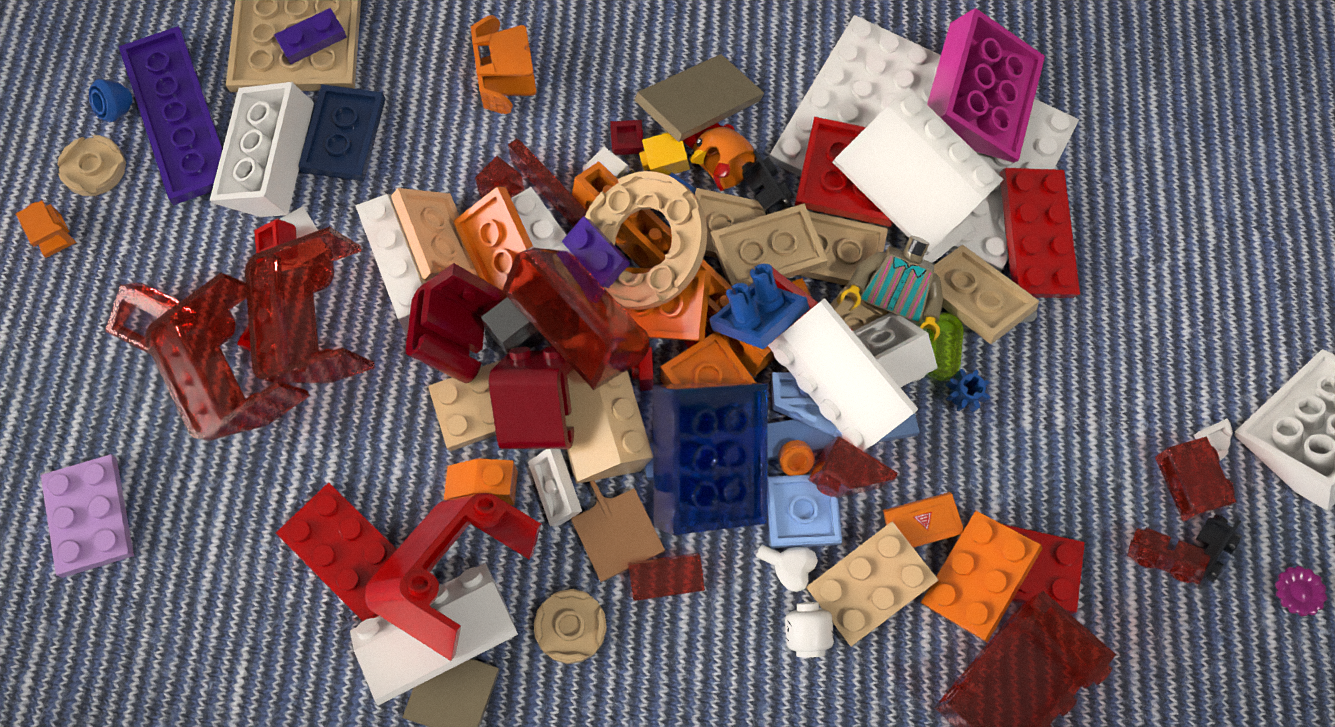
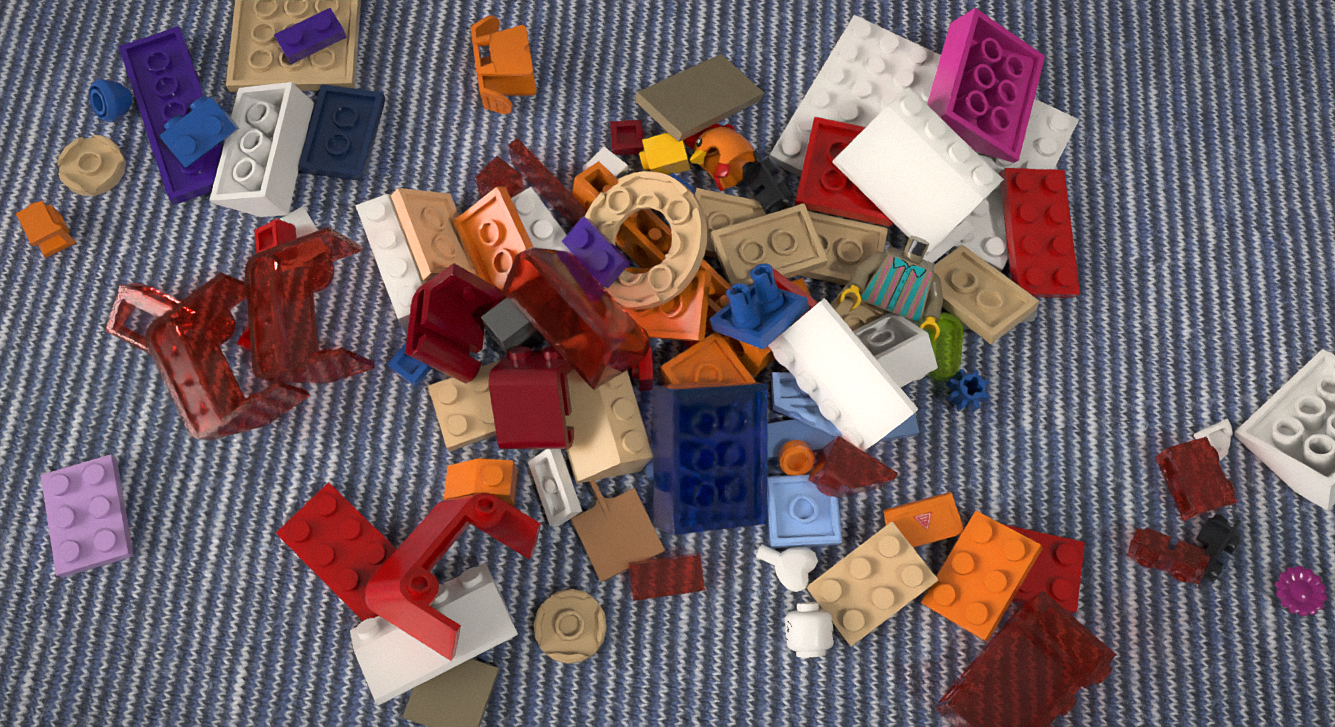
(199, 130): none -> blue bracket
(408, 367): none -> blue plate

